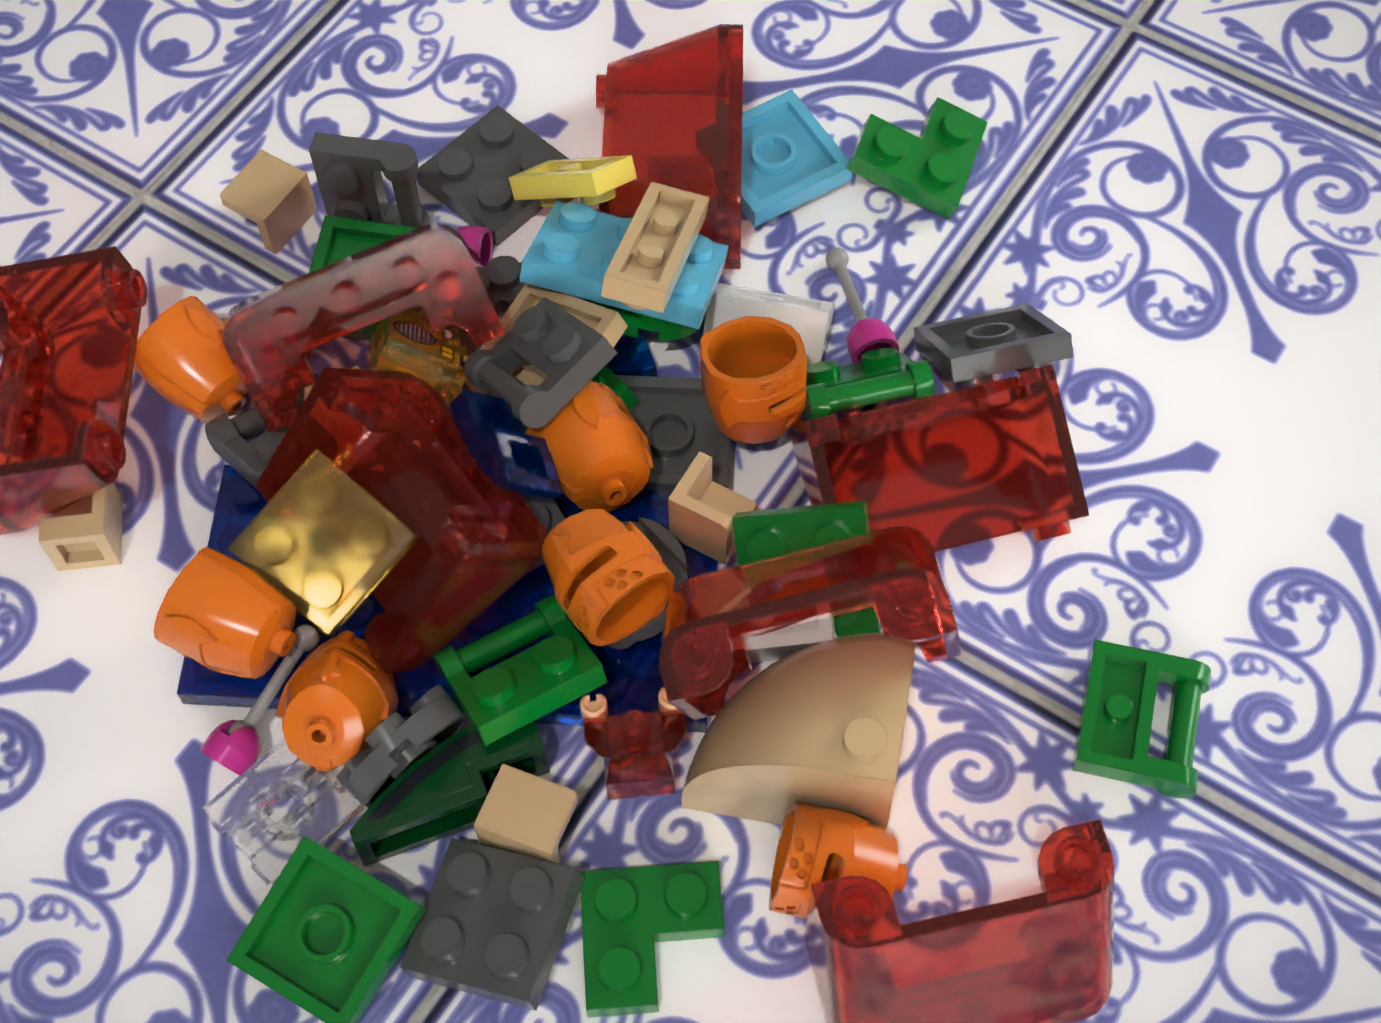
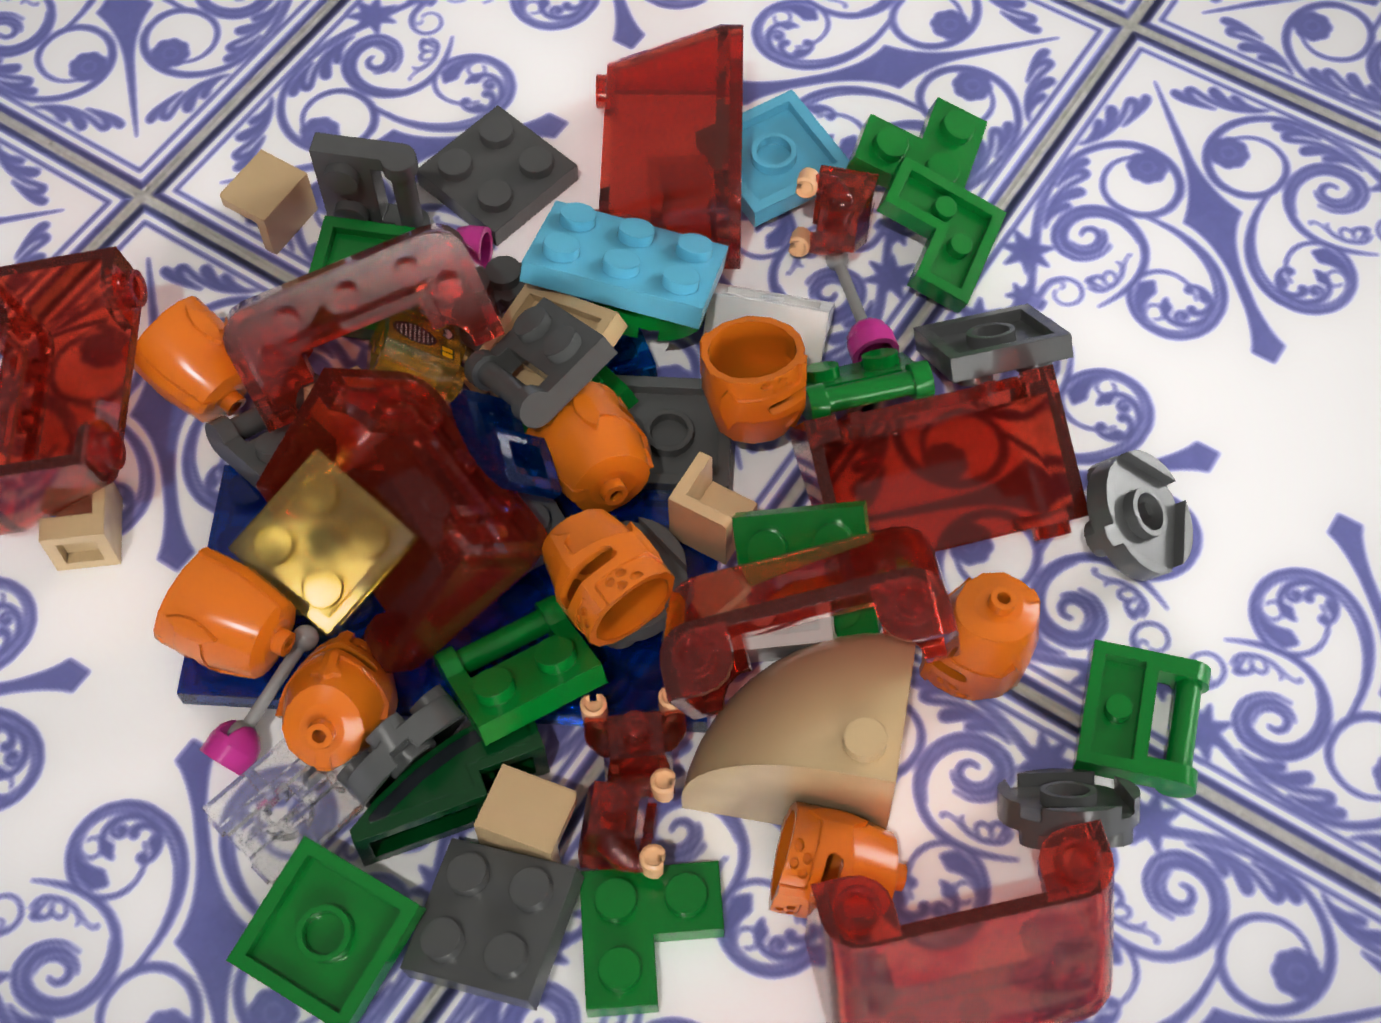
(565, 179): light yellow plate -> none
(622, 819): none -> clear red piece
(655, 248): tan plate -> none
(840, 211): none -> clear red piece
(956, 226): none -> green plate
(997, 638): none -> orange helmet
(1067, 797): none -> dark grey plate
(1136, 516): none -> dark grey plate

